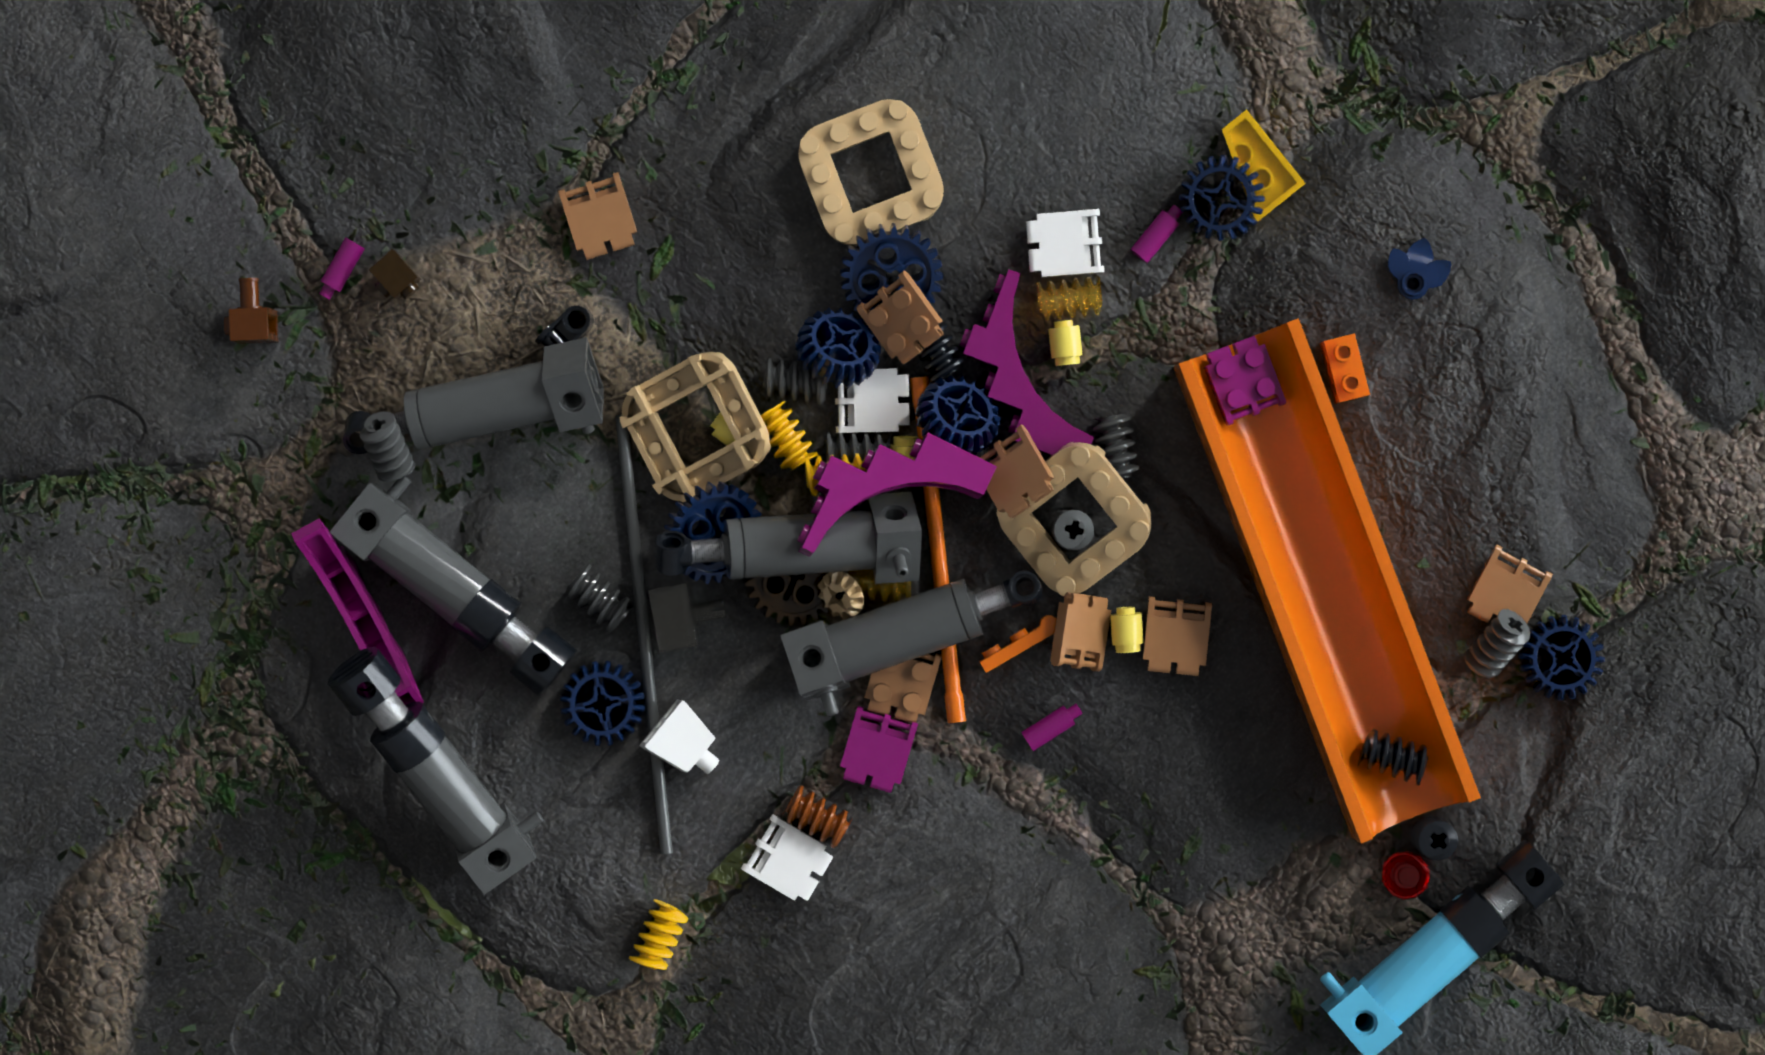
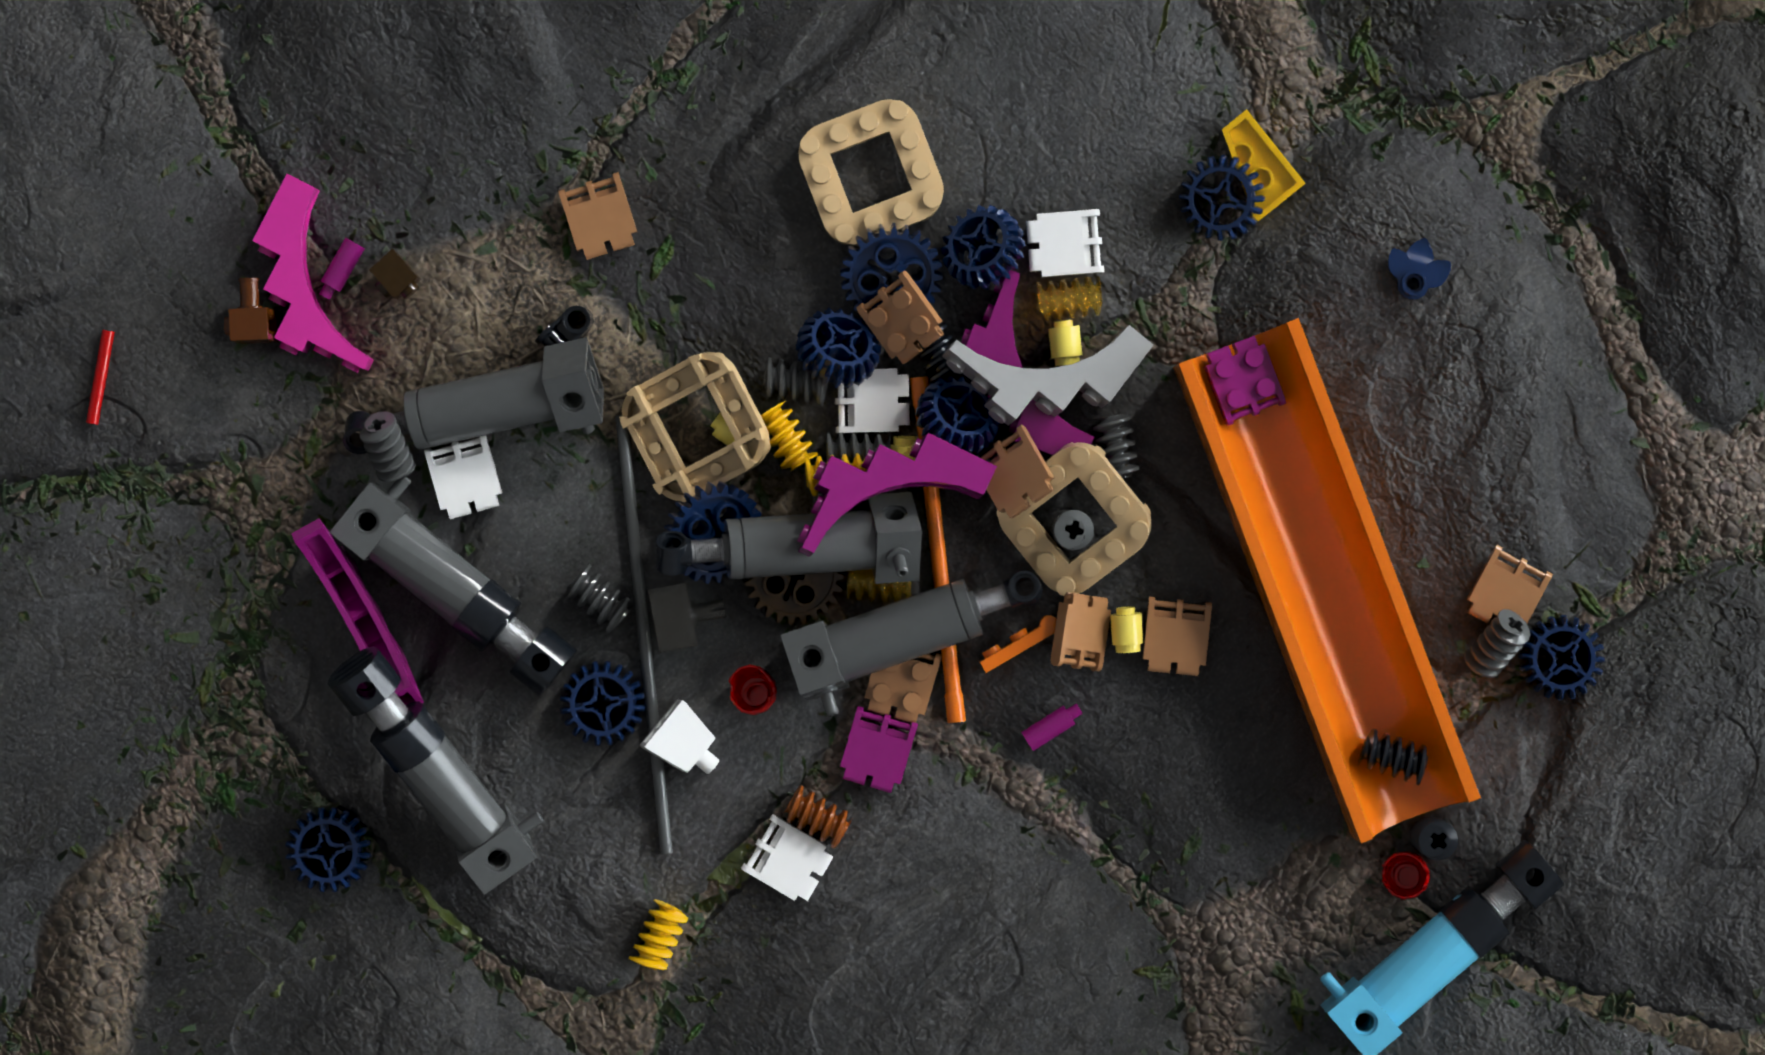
(100, 377): none -> red piece
(285, 234): none -> dark pink arch
(330, 864): none -> dark blue gear
(464, 477): none -> white plate
(752, 689): none -> red hair
(852, 600): tan gear -> none
(987, 257): none -> dark blue gear
(1052, 388): none -> light grey arch
(1156, 234): magenta cylinder -> none
(1344, 368): orange brick -> none

